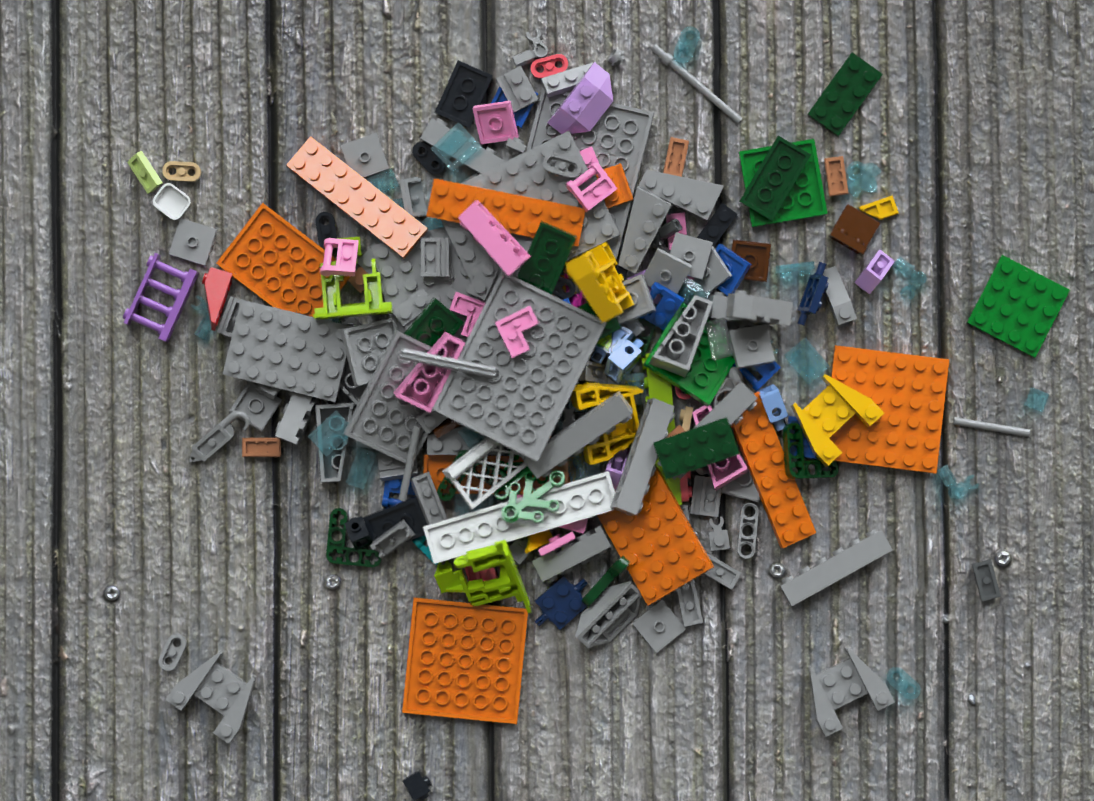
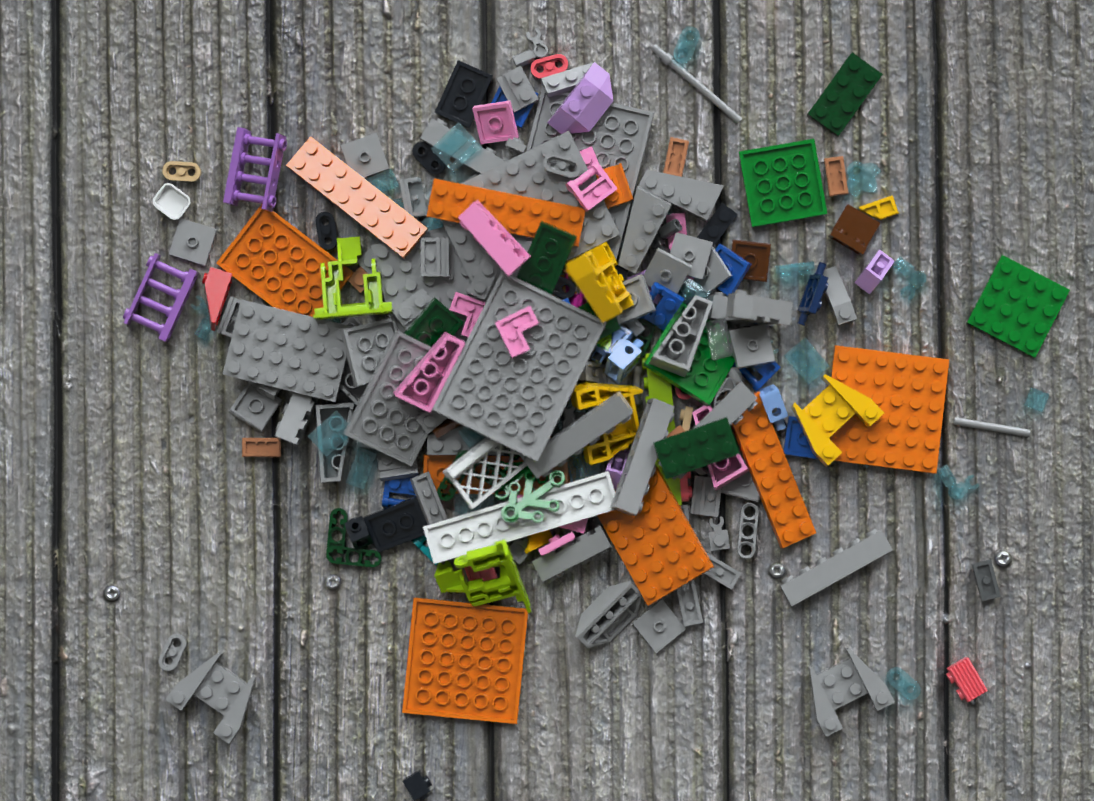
(144, 172): yellowish green plate -> none
(217, 437): light grey plate -> none
(240, 158): none -> medium lavender fence
(345, 260): bright pink plate -> none
(392, 538): light grey hinge -> none
(409, 463): light grey bar -> none
(448, 363): light grey axle -> none
(561, 602): dark blue plate -> none
(605, 580): dark green beam -> none
(616, 57): light grey plate -> none
(634, 379): clear light blue tile -> none
(775, 178): dark green plate -> none
(802, 465): dark green beam -> none
(966, 680): none -> coral brick

